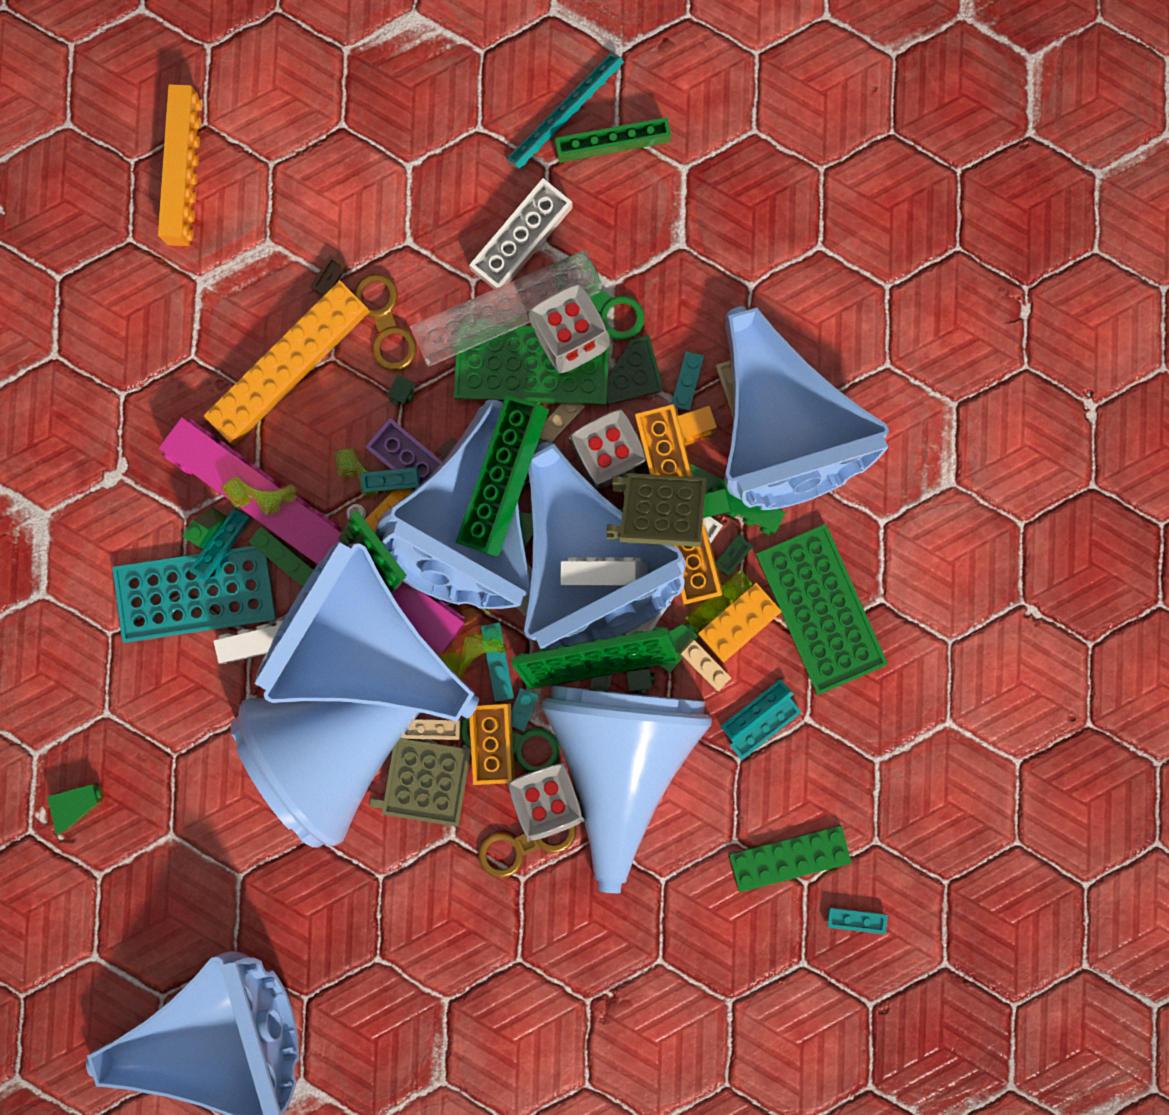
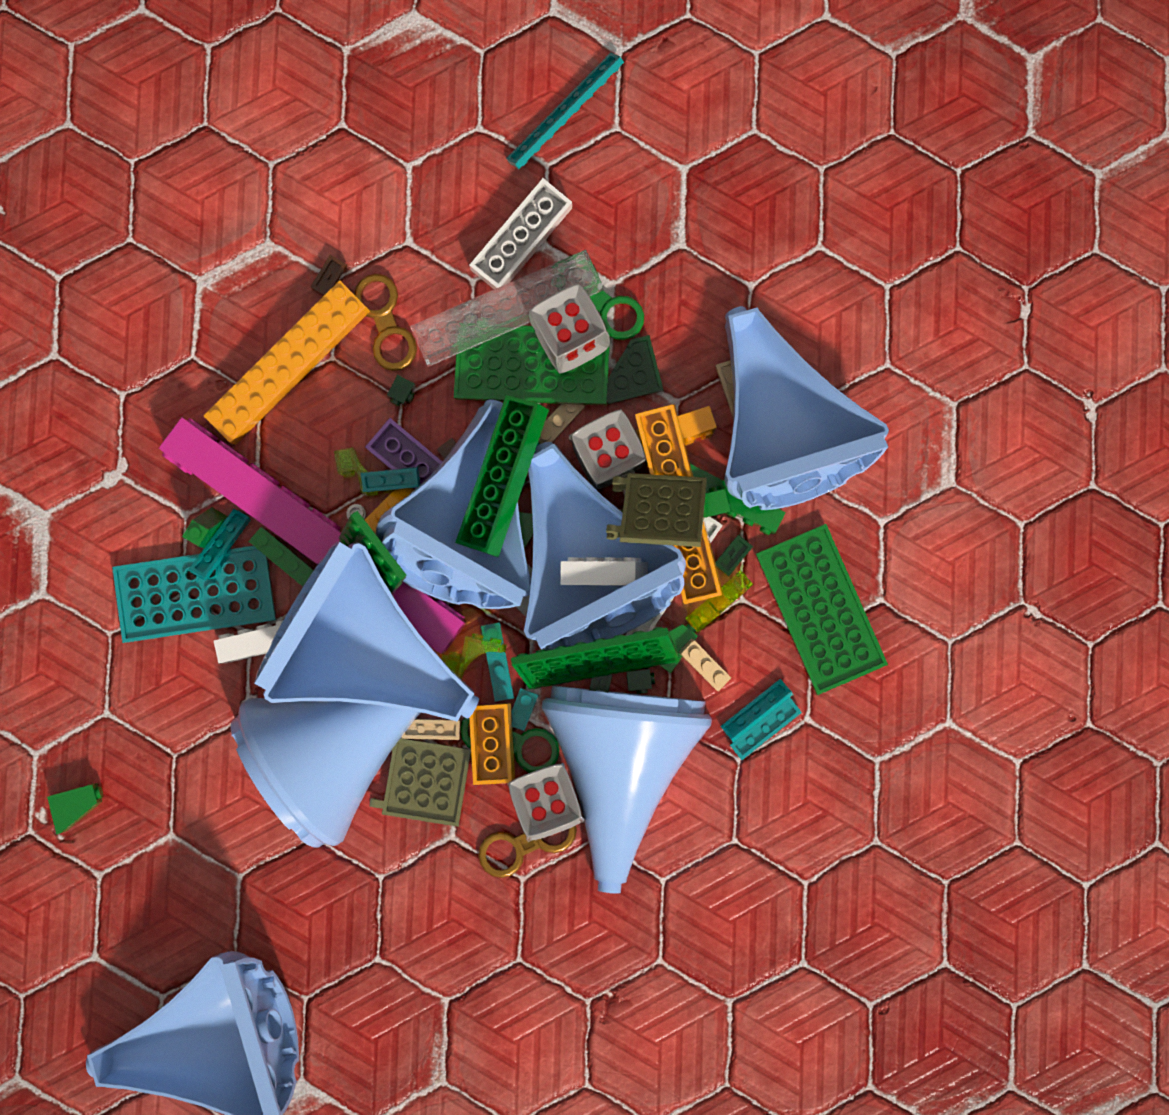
(179, 165): light orange brick -> none
(269, 501): clear neon green arch -> none
(613, 140): green brick -> none
(687, 381): teal plate -> none
(739, 622): light orange brick -> none
(790, 858): green plate -> none
(857, 920): teal plate -> none

